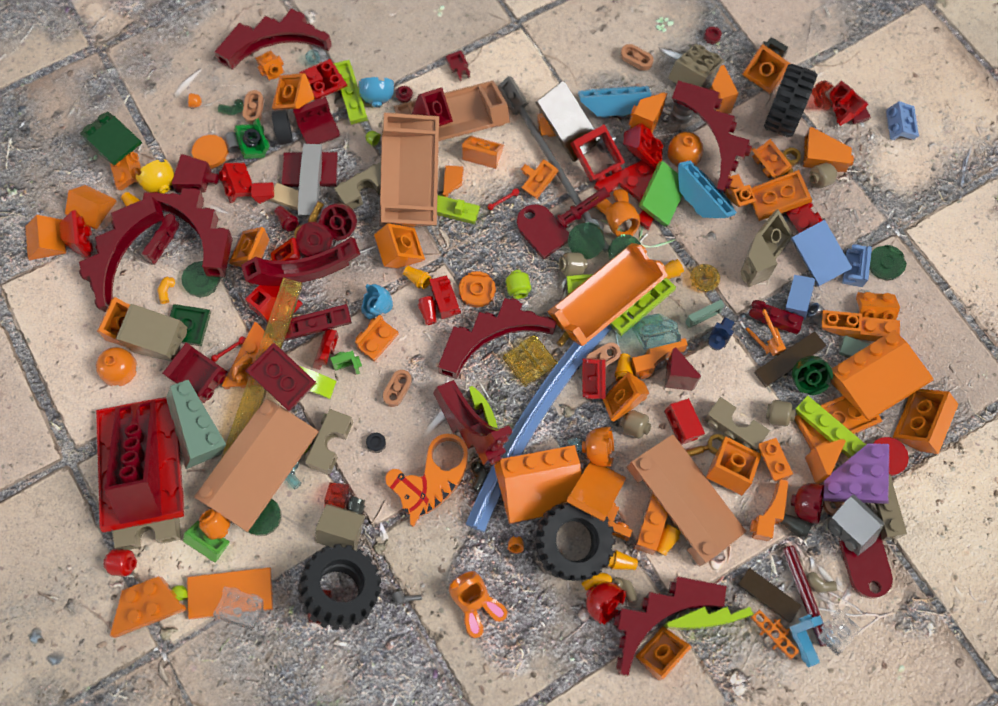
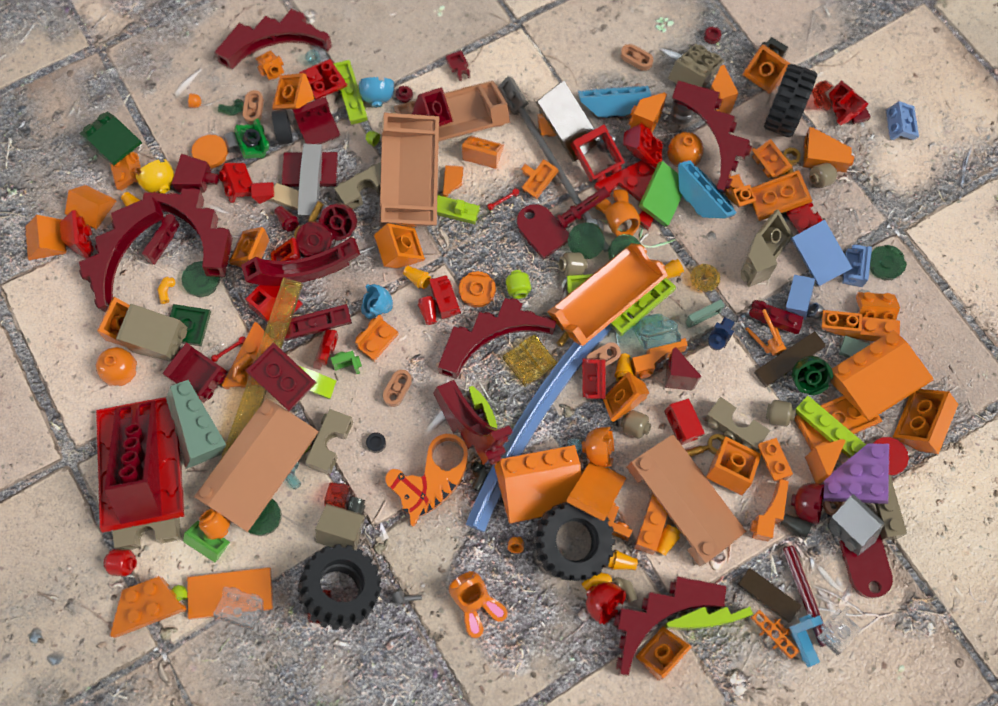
(819, 585): dark tan arm -> none

